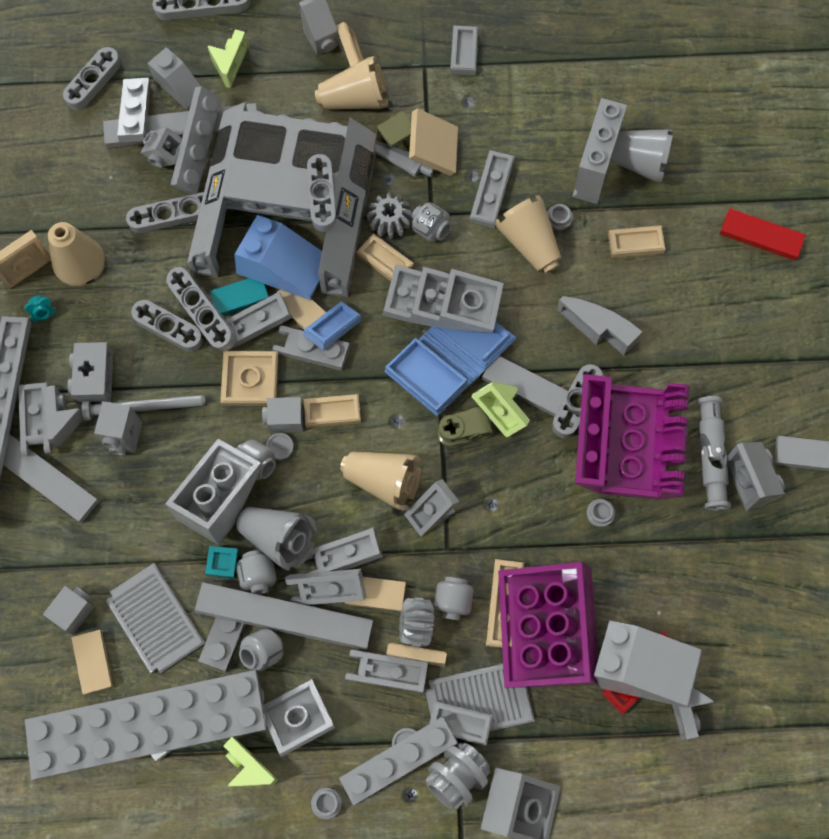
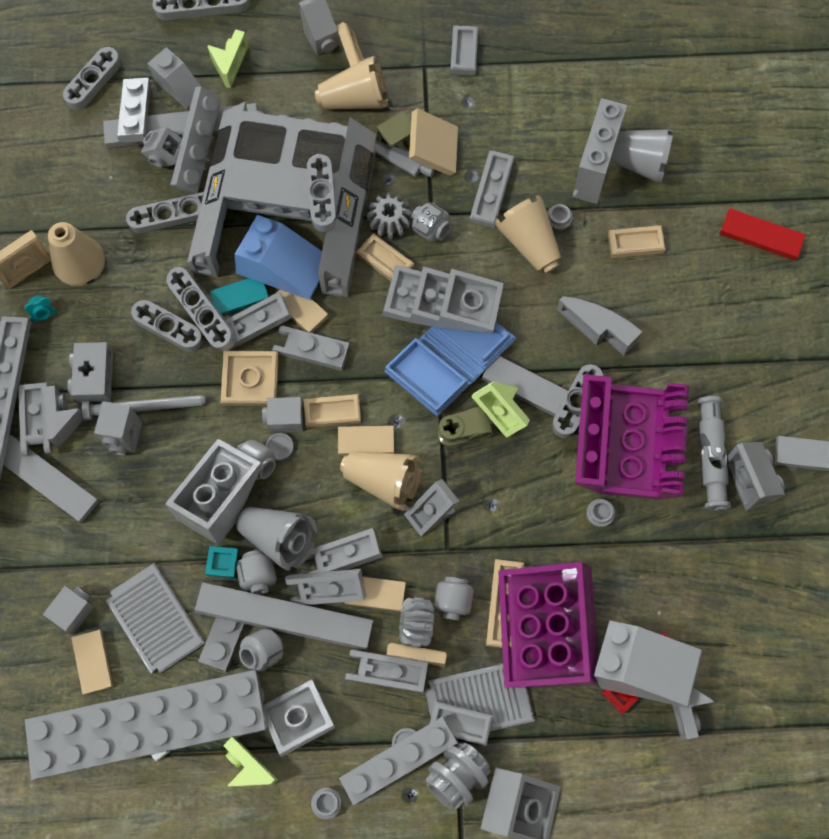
(332, 325): medium blue tile -> none
(365, 439): none -> tan tile

